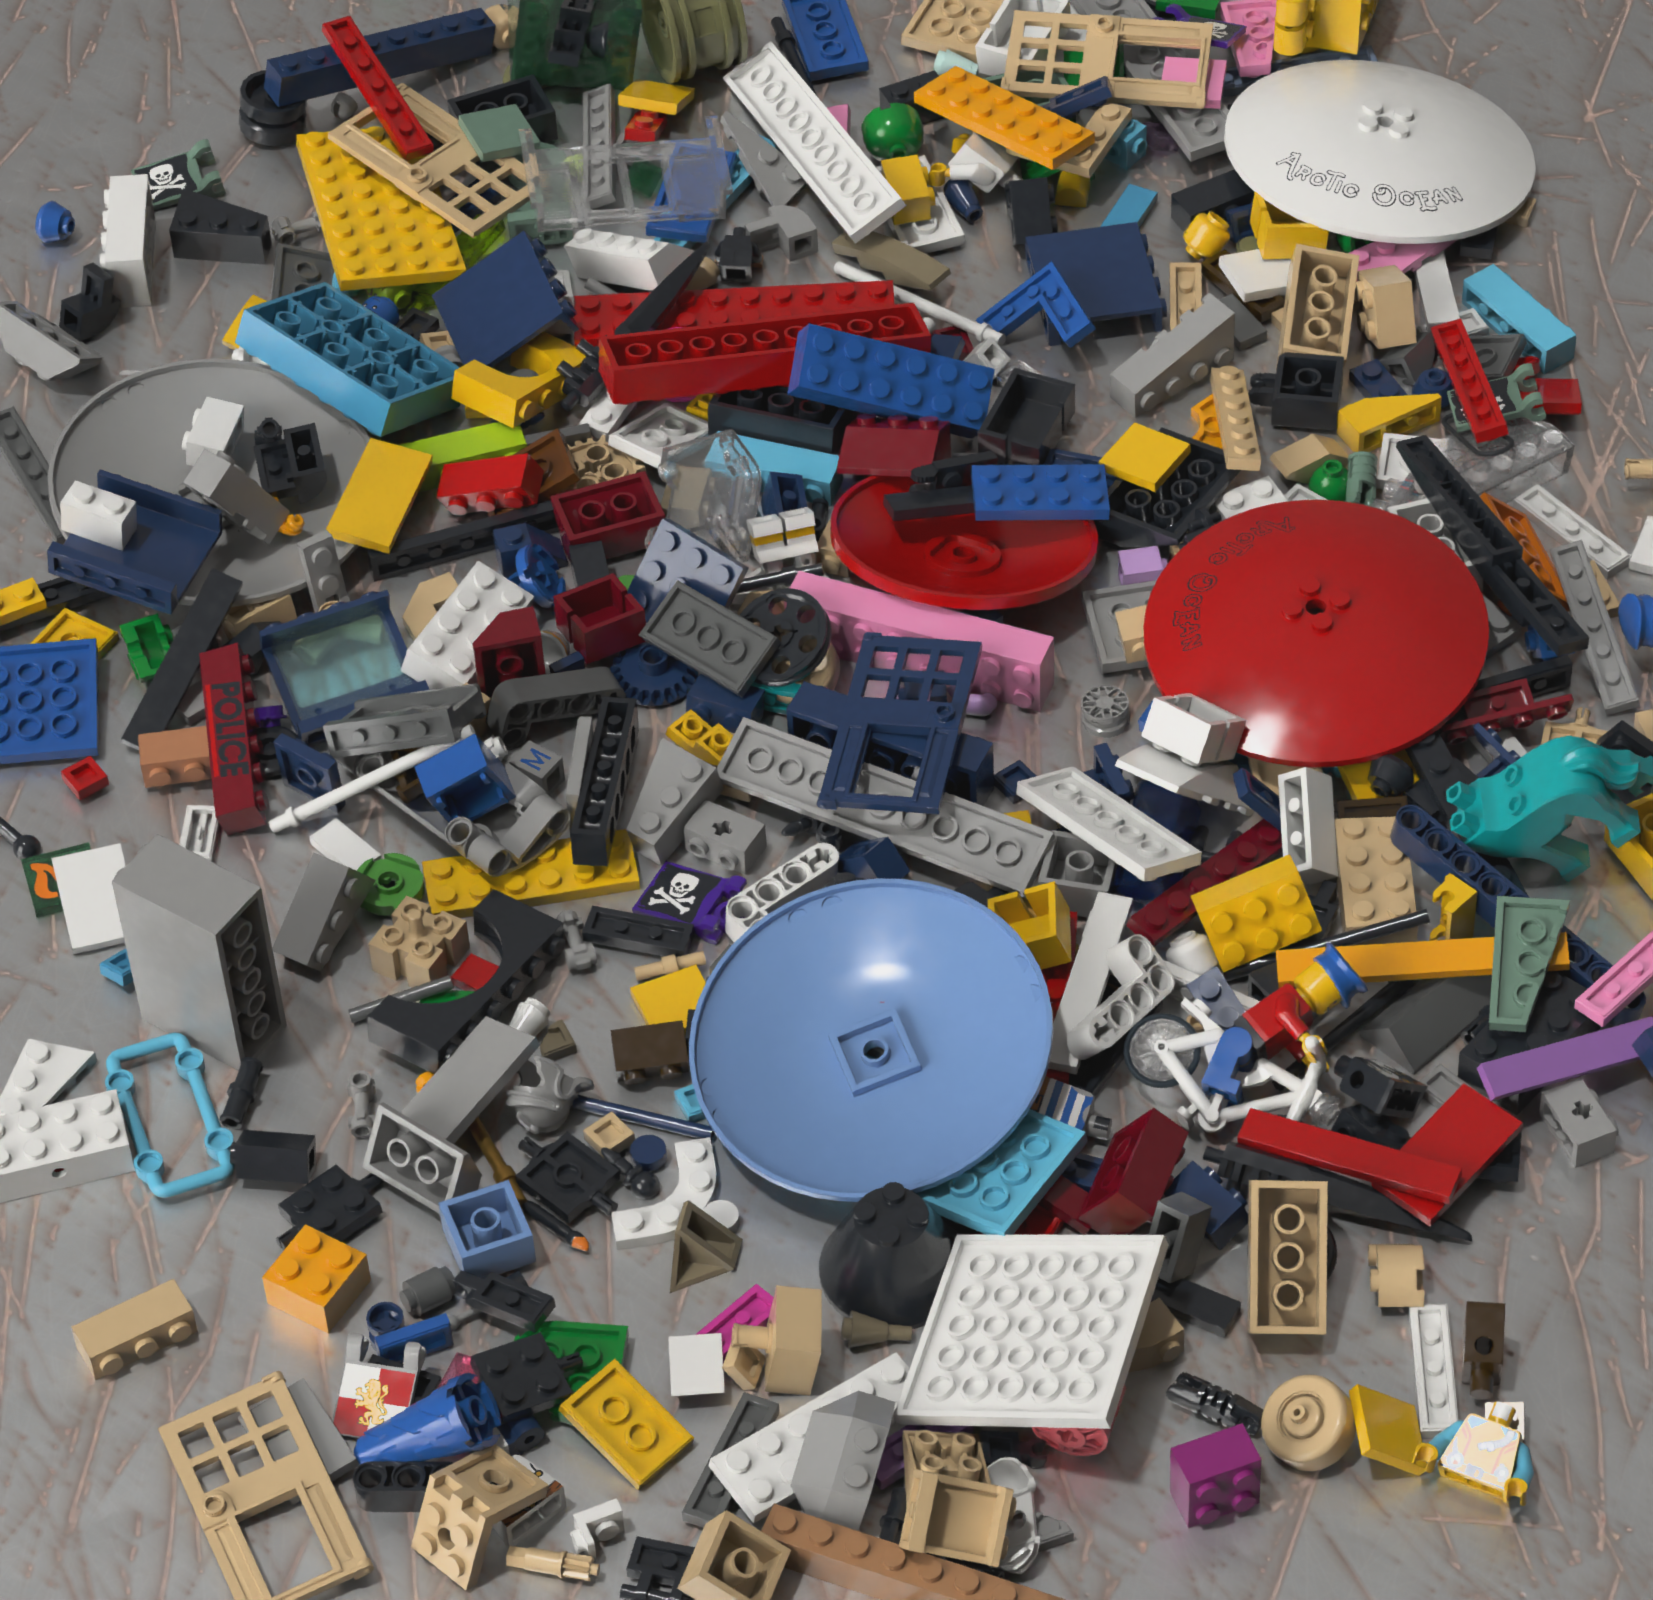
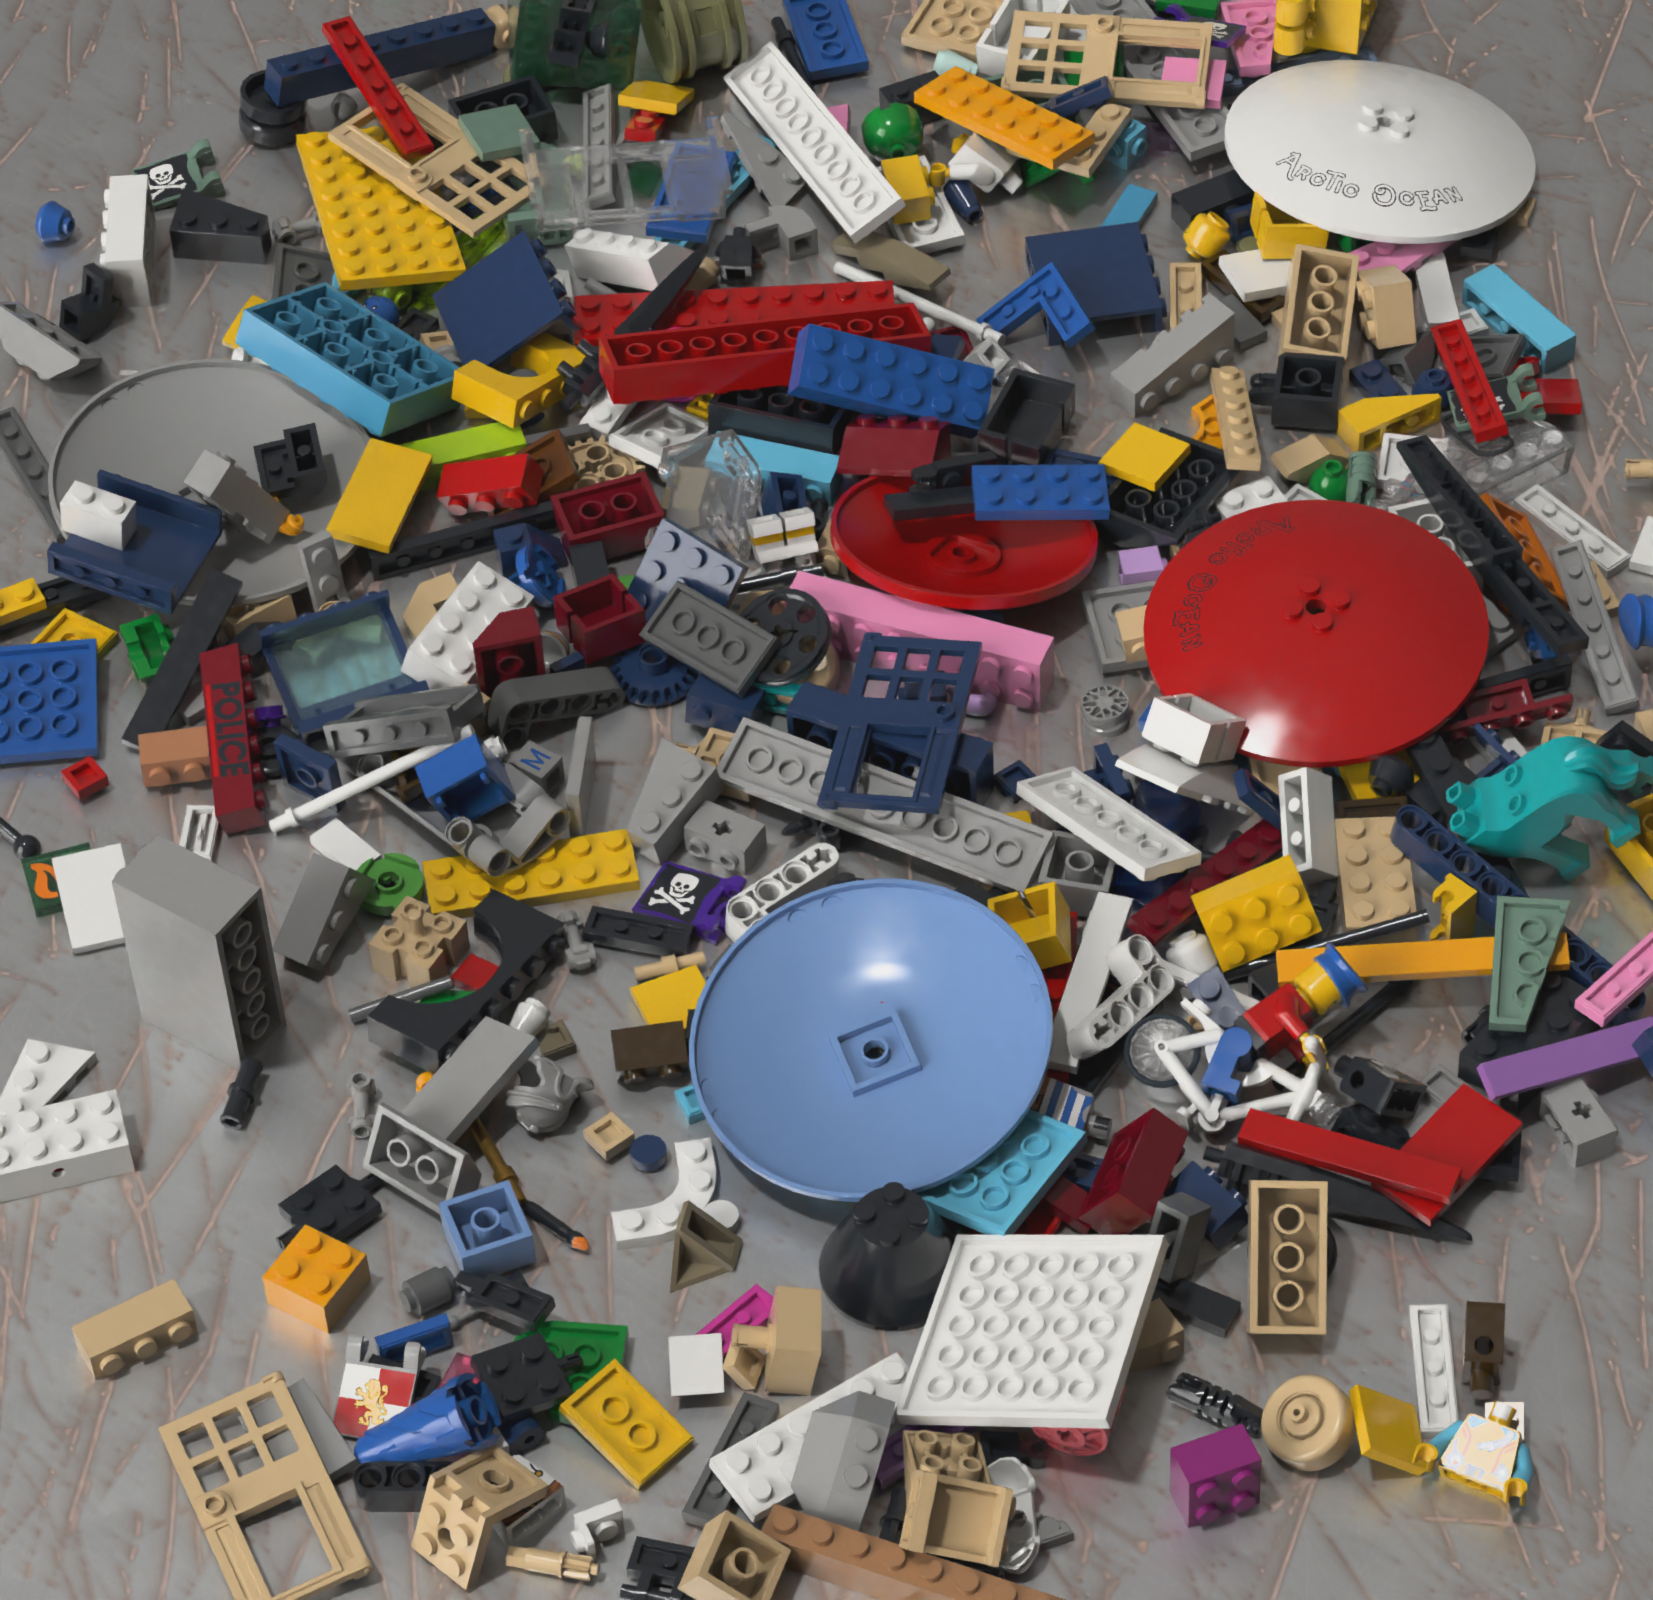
(117, 968): dark azure tile -> none
(148, 1162): medium azure bar -> none
(214, 428): white brick -> none
(268, 432): black bar -> none
(274, 1156): black brick -> none
(383, 1319): dark blue wheel -> none
(567, 1177): black plate -> none
(604, 781): black brick -> none
(643, 1117): dark blue bar -> none
(643, 1183): black bar -> none
(699, 737): yellow slope -> none
(866, 1330): dark tan cone -> none
(873, 860): dark blue slope -> none
(1029, 208): black brick -> none
(1072, 190): yellow brick -> none
(1397, 1274): tan cylinder -> none
(1428, 1019): dark grey slope -> none

